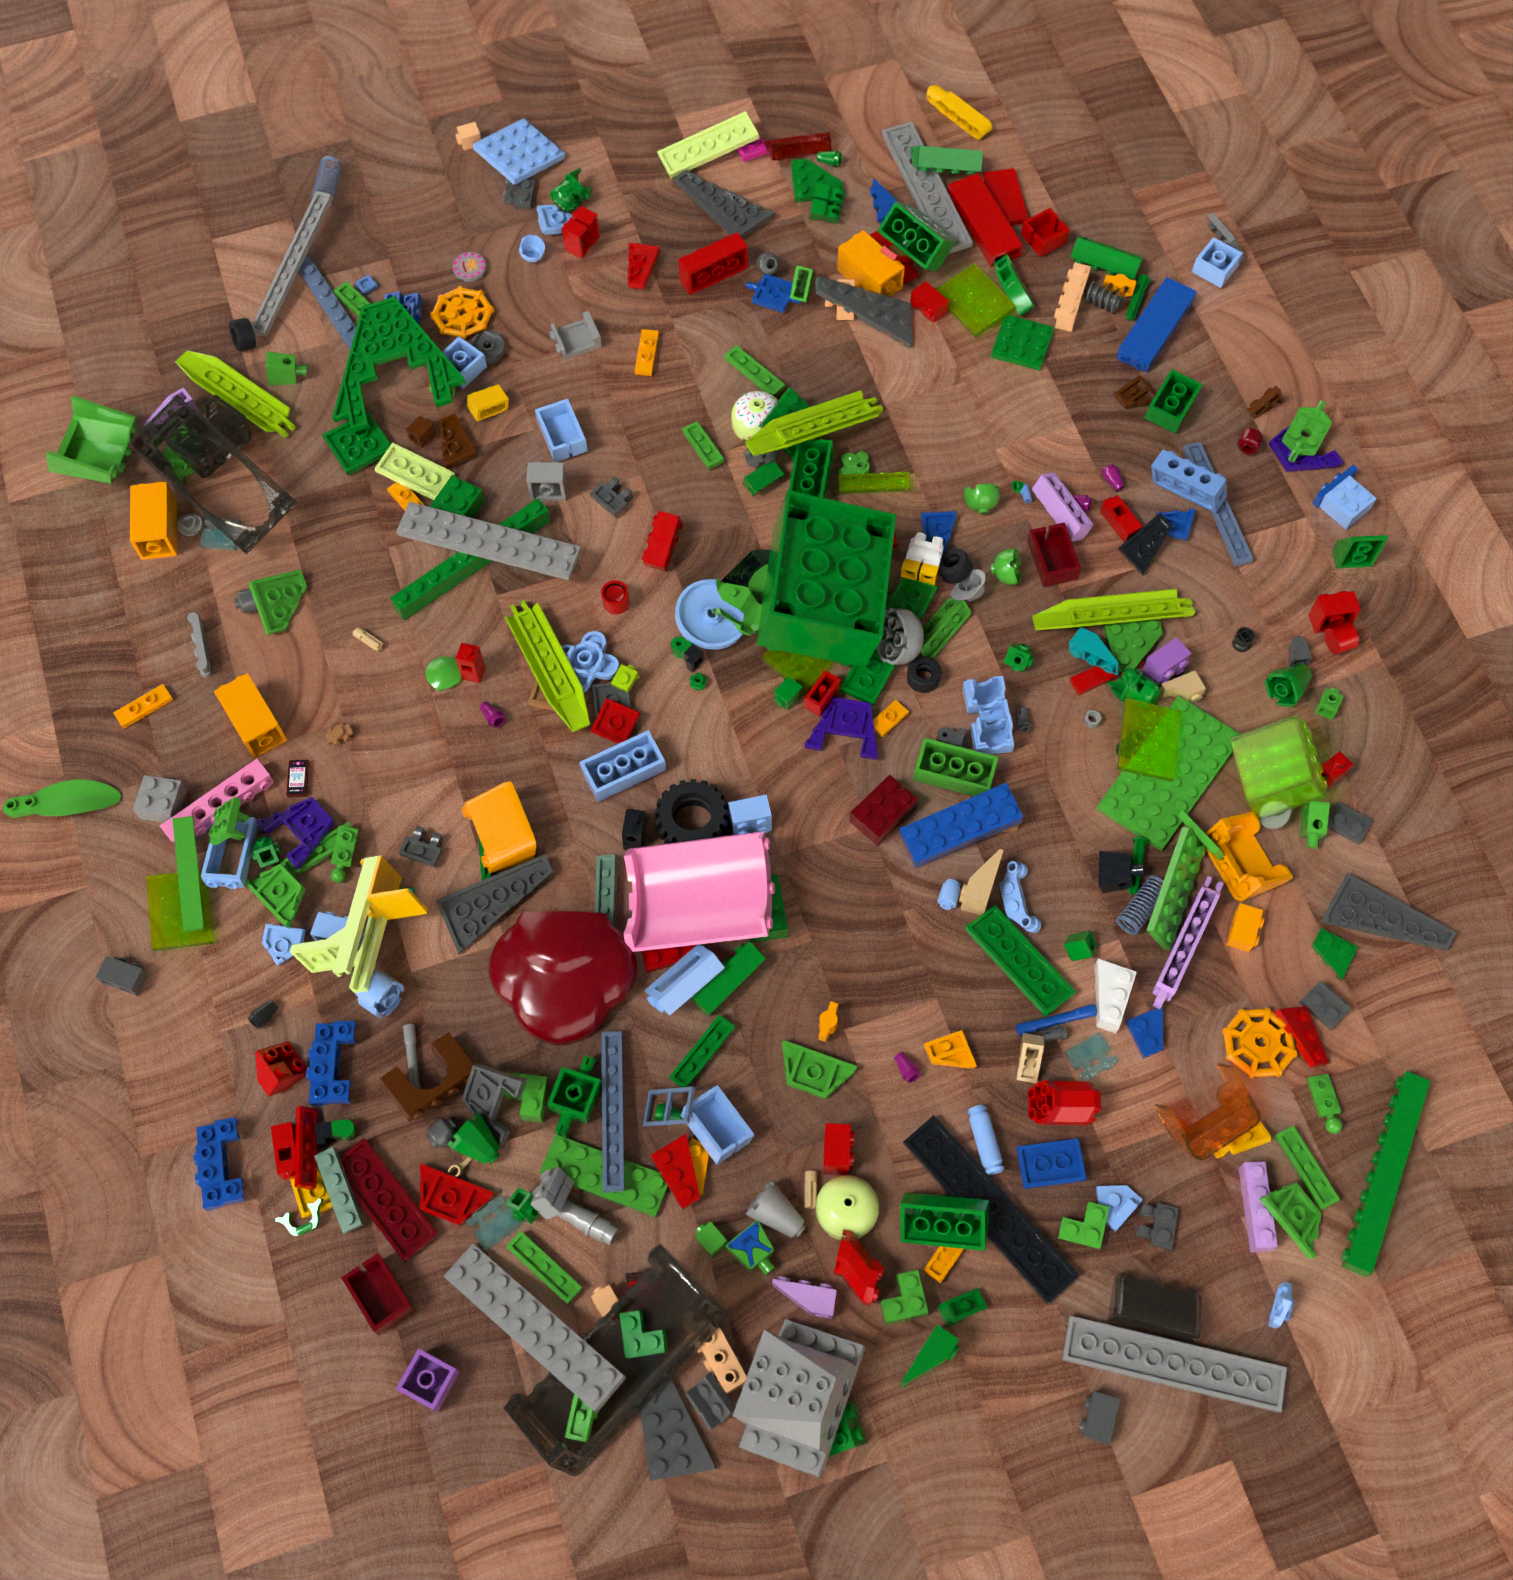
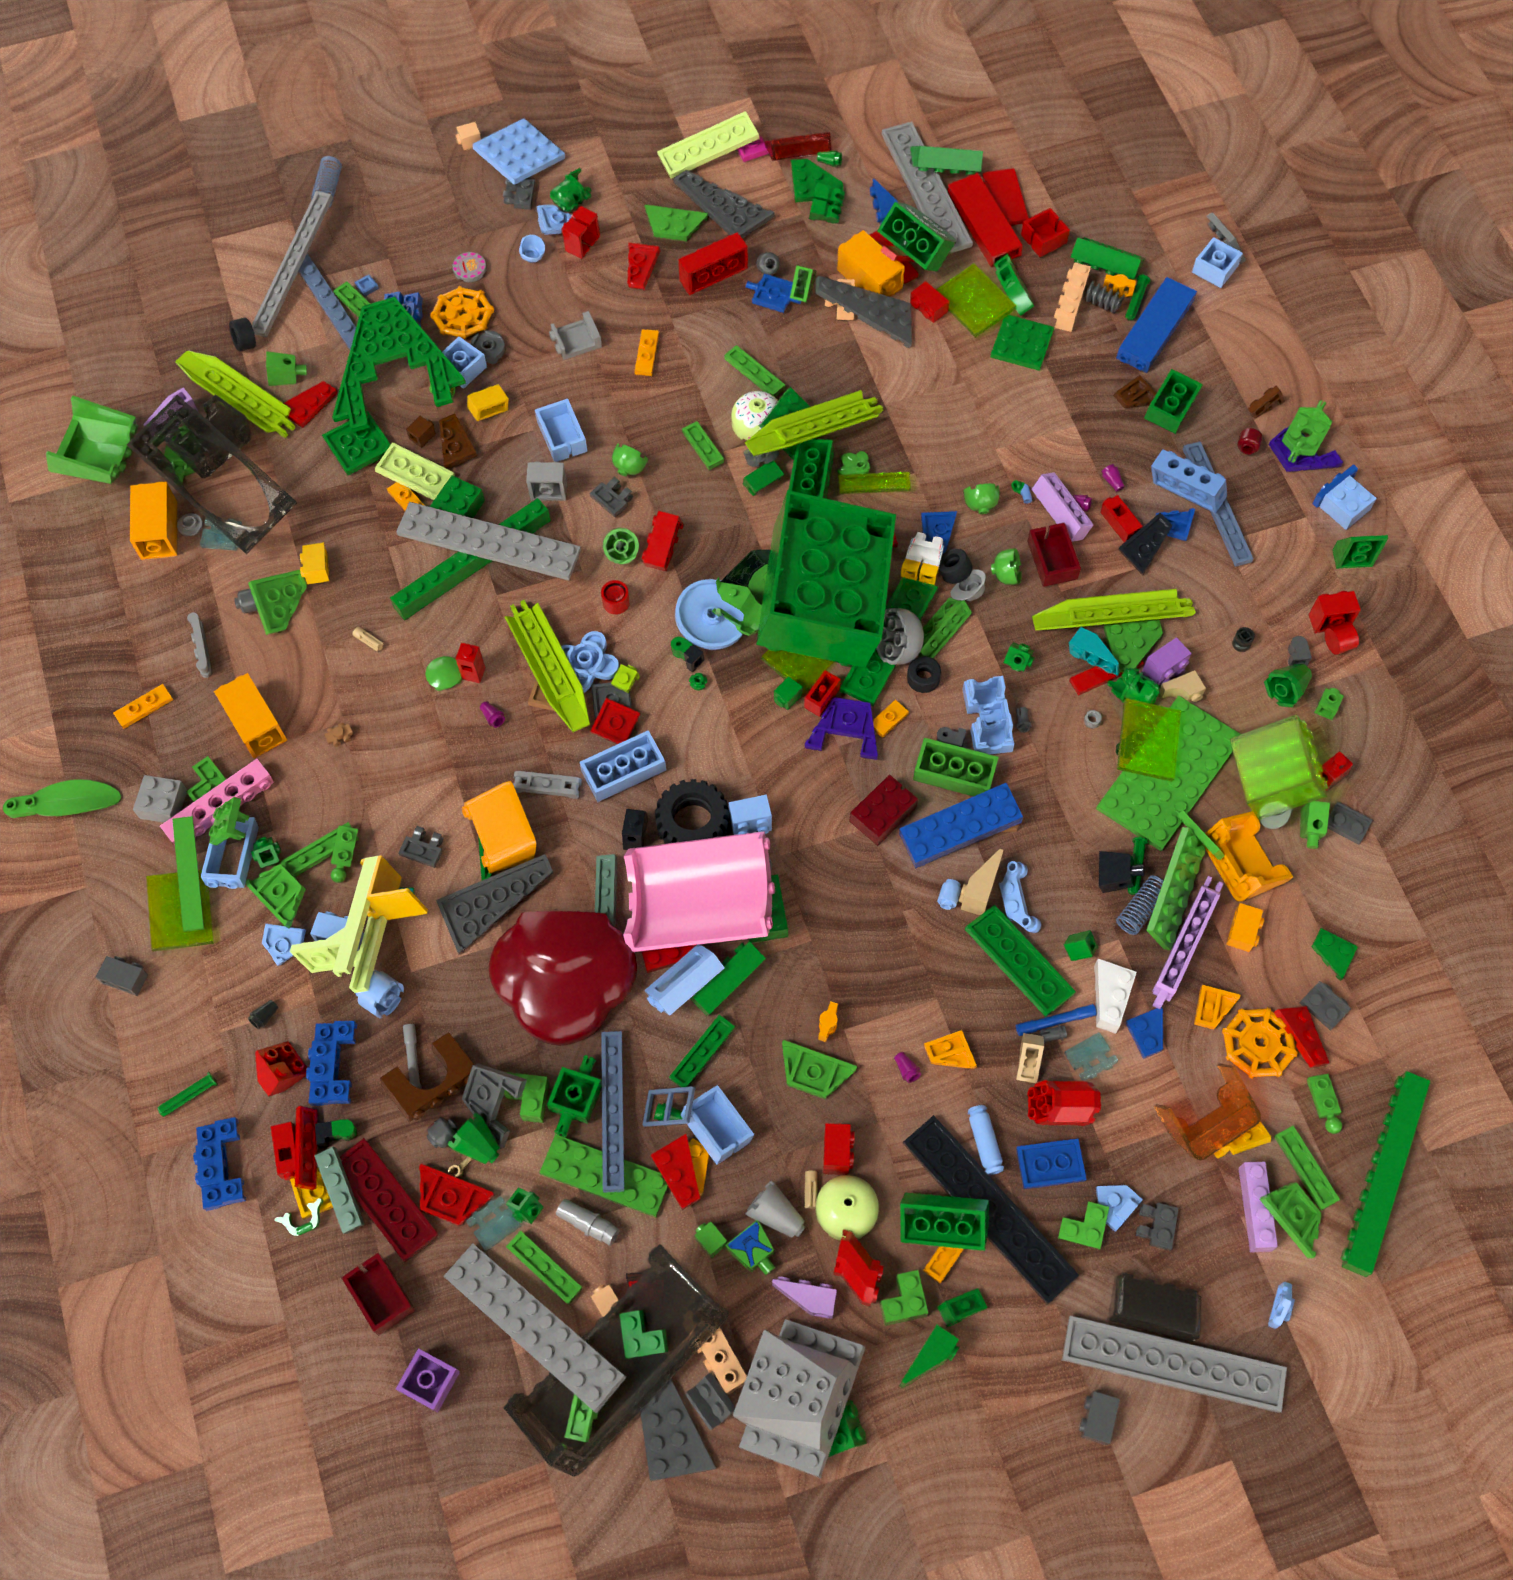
(187, 1095): none -> green axle
(210, 778): none -> bright green plate
(297, 778): tile -> none
(307, 822): dark purple wing -> none
(310, 403): none -> red wing
(315, 563): none -> yellow brick
(547, 784): none -> light grey plate
(551, 1192): light grey brick -> none
(620, 545): none -> bright green cylinder
(628, 460): none -> bright green cylinder
(674, 223): none -> bright green wing
(959, 112): yellow piece -> none
(1213, 1006): none -> light orange wing
(1375, 912): dark grey wing -> none

